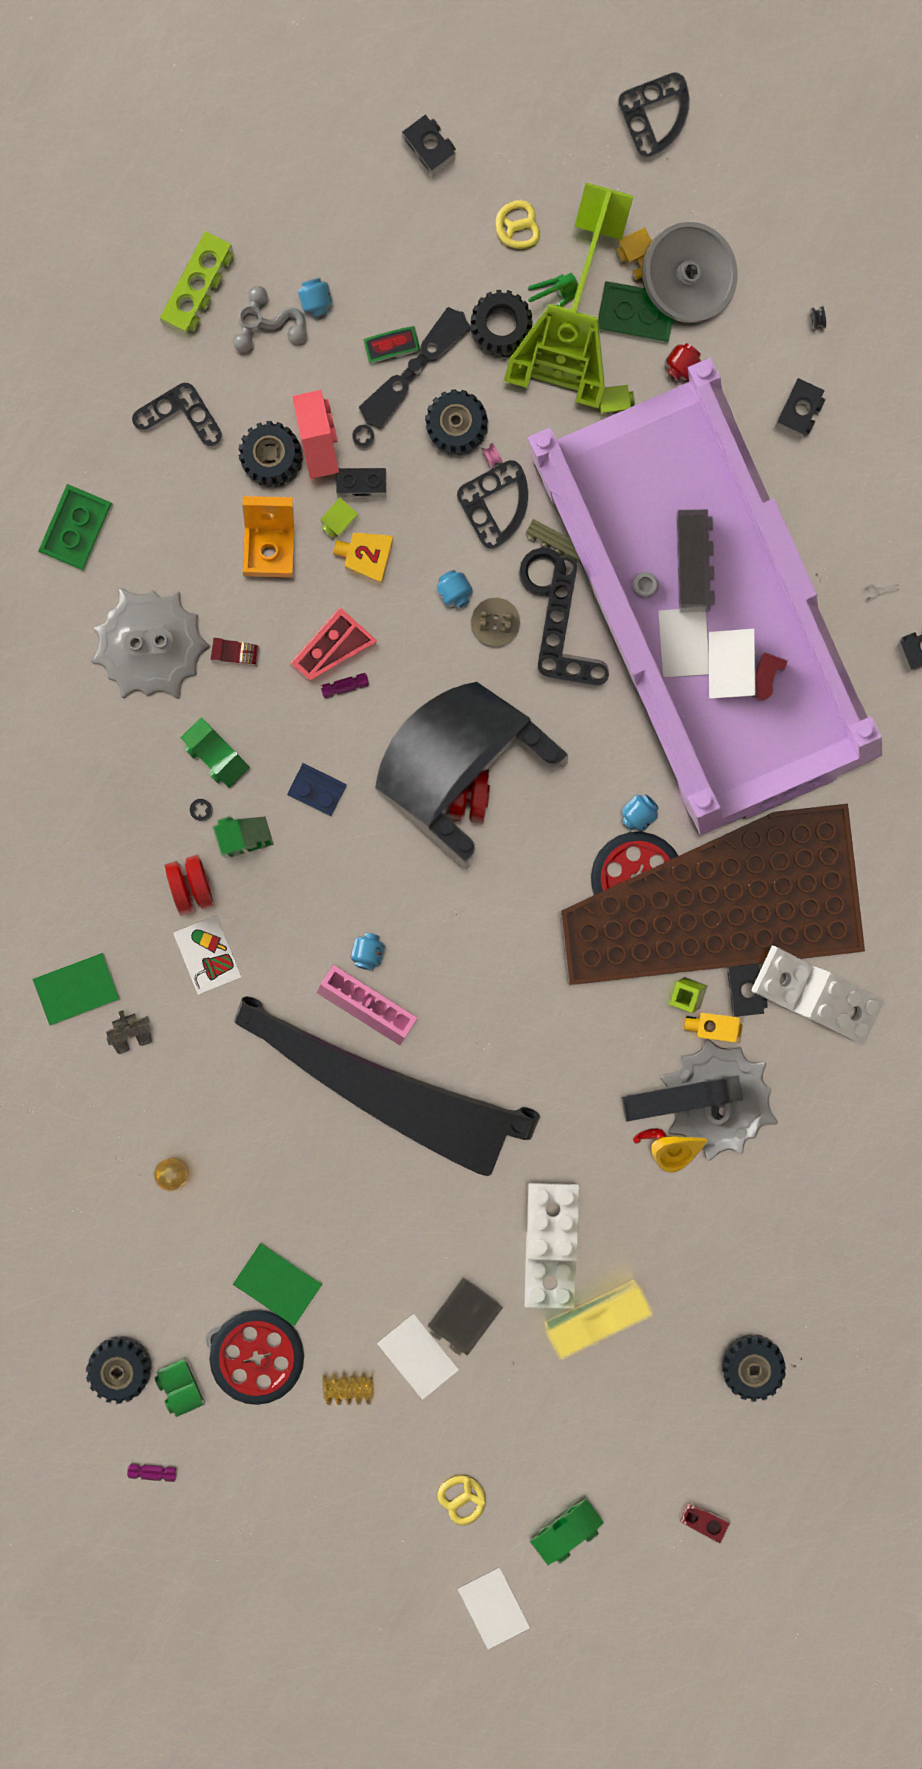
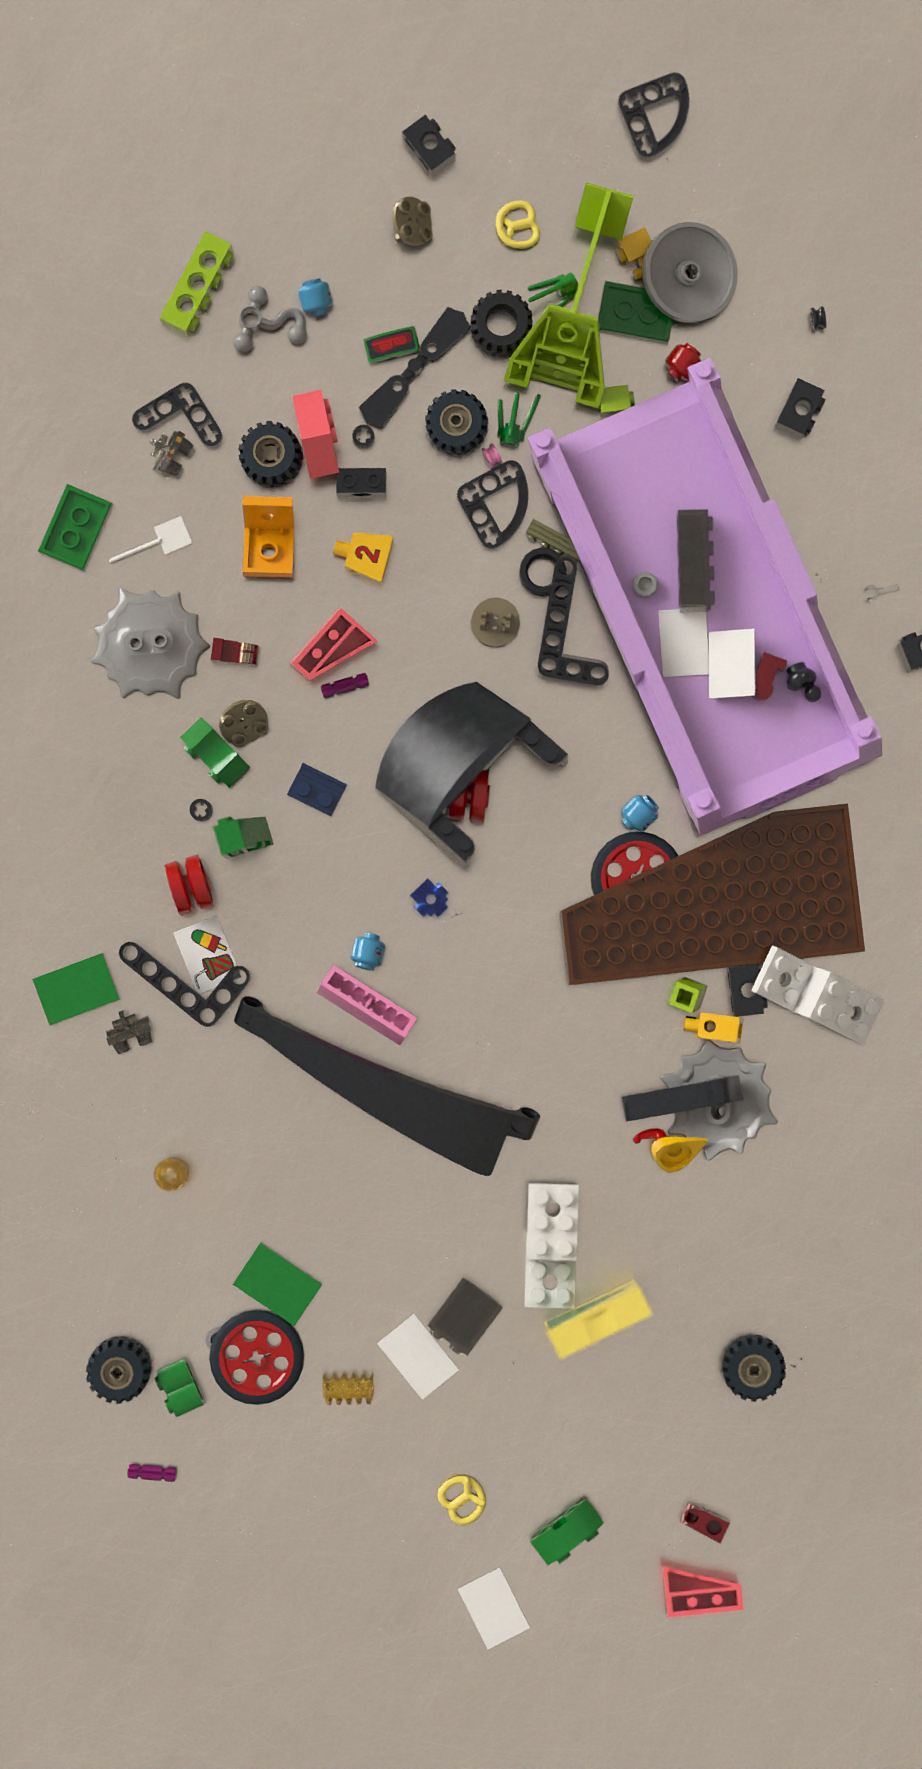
(170, 534): none -> white piece
(177, 443): none -> clear smoke hips
(182, 987): none -> black beam
(252, 716): none -> dark tan plate
(338, 519): lime brick -> none
(412, 221): none -> dark tan plate
(423, 891): none -> clear blue brick
(454, 589): dark azure head -> none
(510, 433): none -> green plant
(698, 1594): none -> coral wedge
(803, 678): none -> black animal

